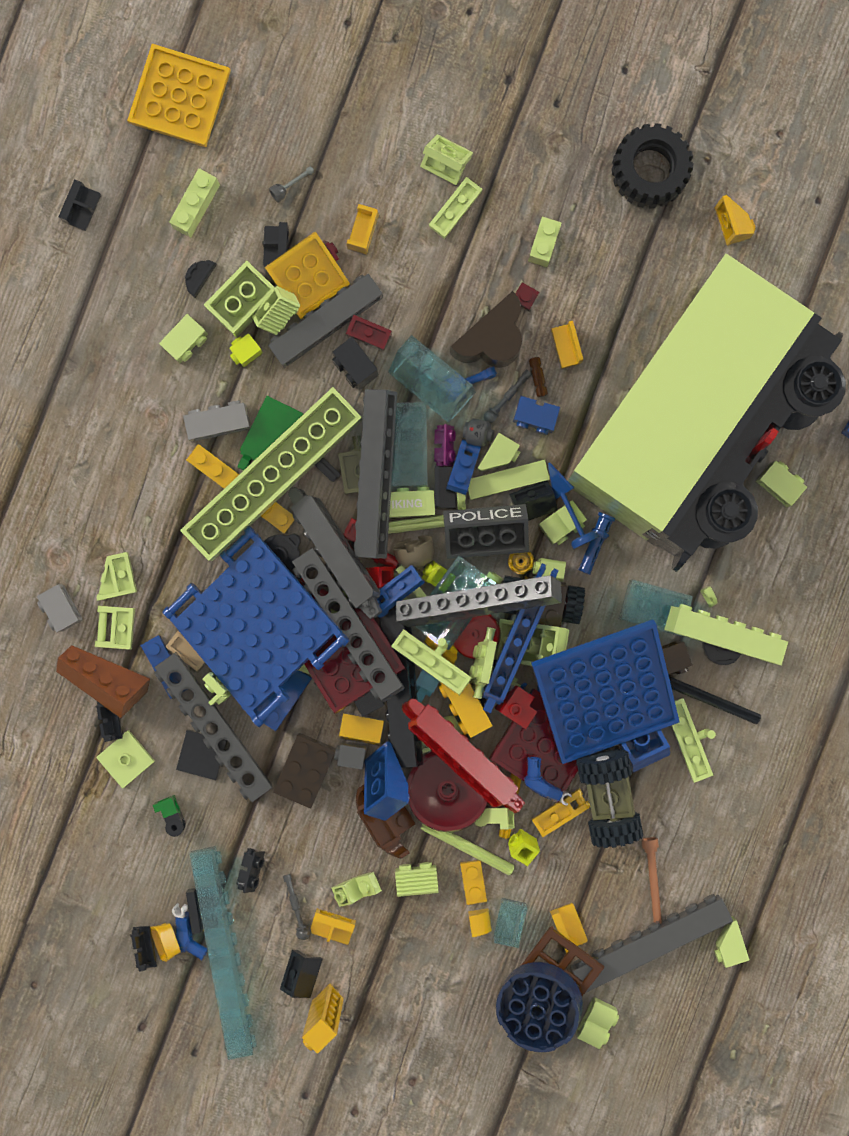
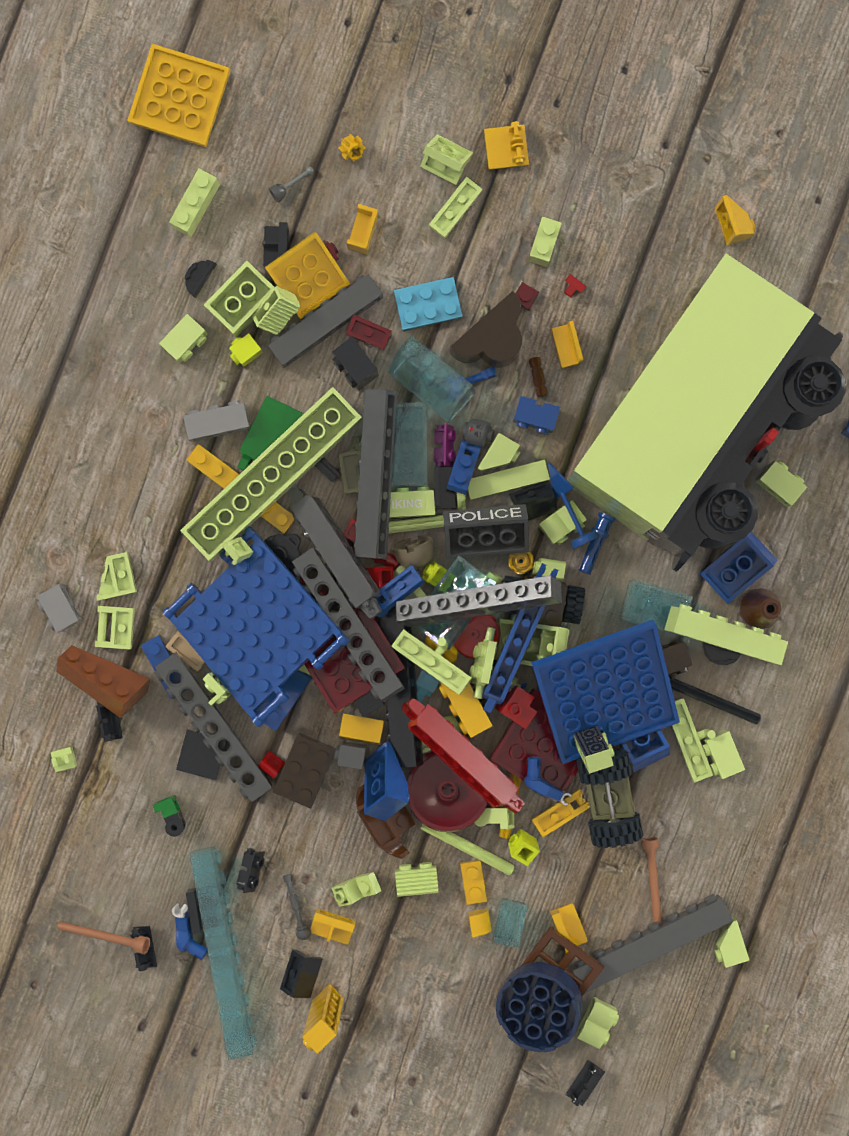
(63, 759): none -> yellowish green tile
(79, 206): black panel -> none
(125, 759): yellowish green plate -> none
(139, 944): none -> nougat piece
(165, 941): yellow piece -> none
(237, 550): none -> yellowish green tile
(271, 764): none -> red tile
(351, 147): none -> yellow gear
(428, 304): none -> medium azure plate
(491, 415): dark grey piece -> none
(506, 146): none -> yellow hinge
(574, 285): none -> red tile
(584, 1083): none -> black hinge
(594, 749): none -> brick
(657, 140): black tyre -> none
(709, 596): yellowish green tile -> none
(723, 755): none -> yellowish green brick
(739, 567): none -> blue slope
(754, 609): none -> reddish brown cone

